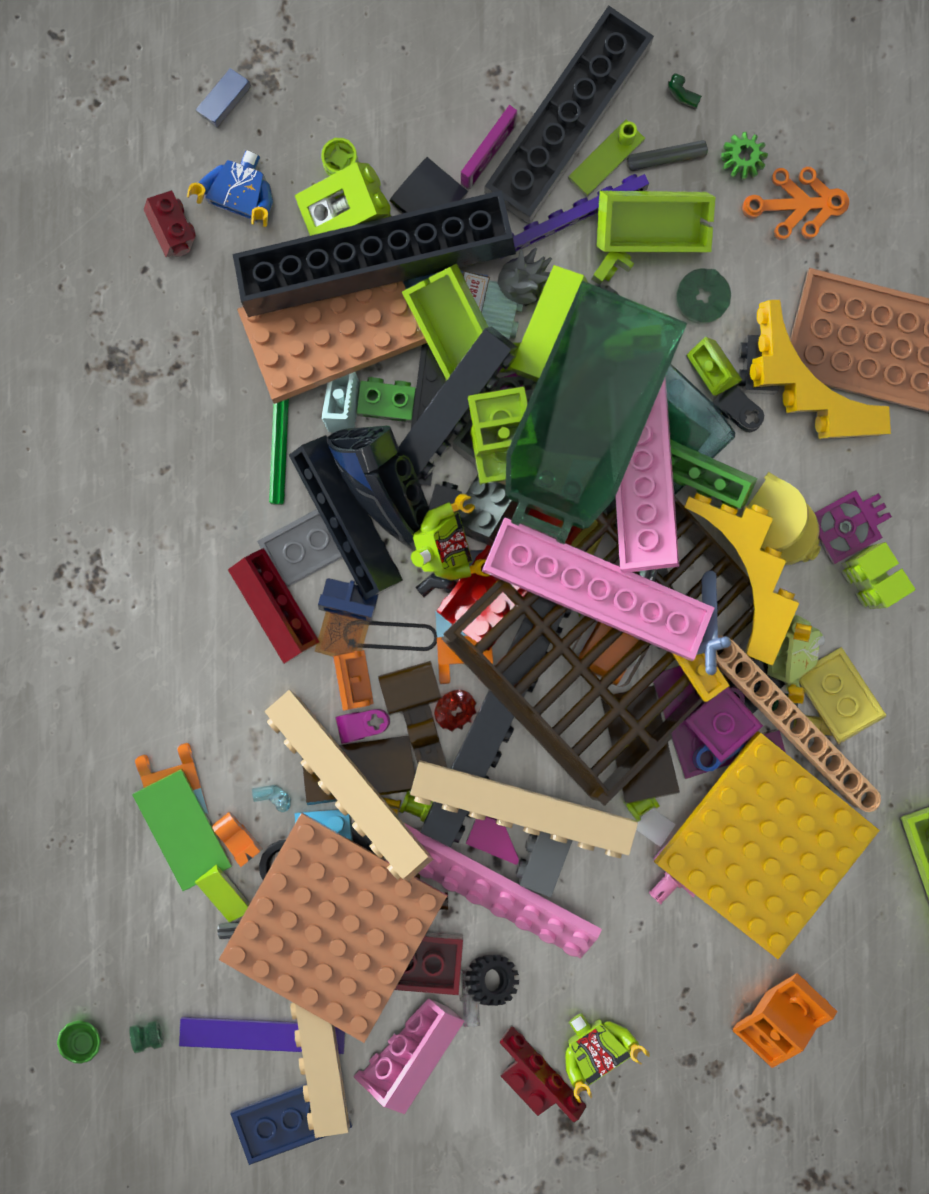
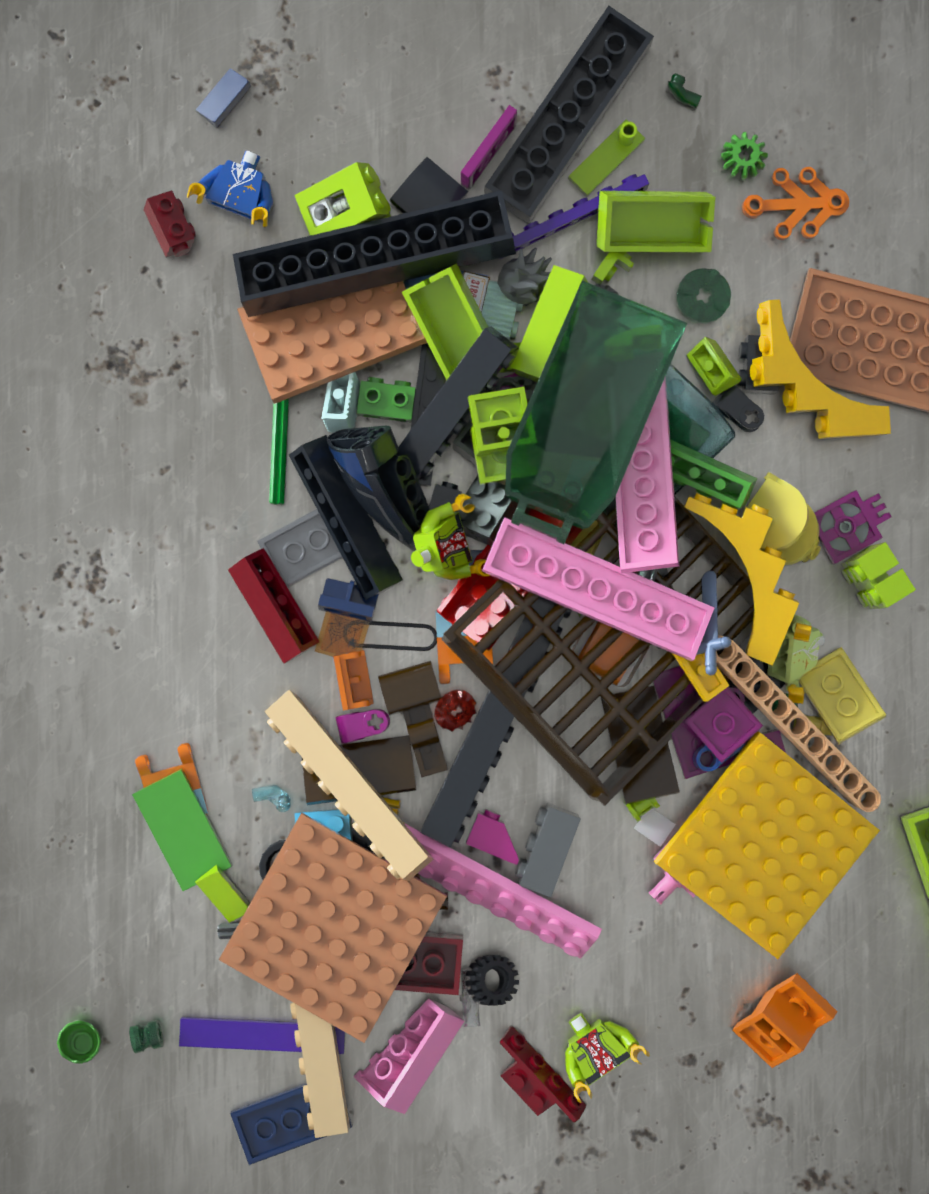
(236, 838): orange leg -> none
(337, 155): lime wheel -> none
(414, 808): lime bush -> none
(433, 582): black arm -> none
(523, 807): tan brick -> none
(667, 155): dark grey axle -> none

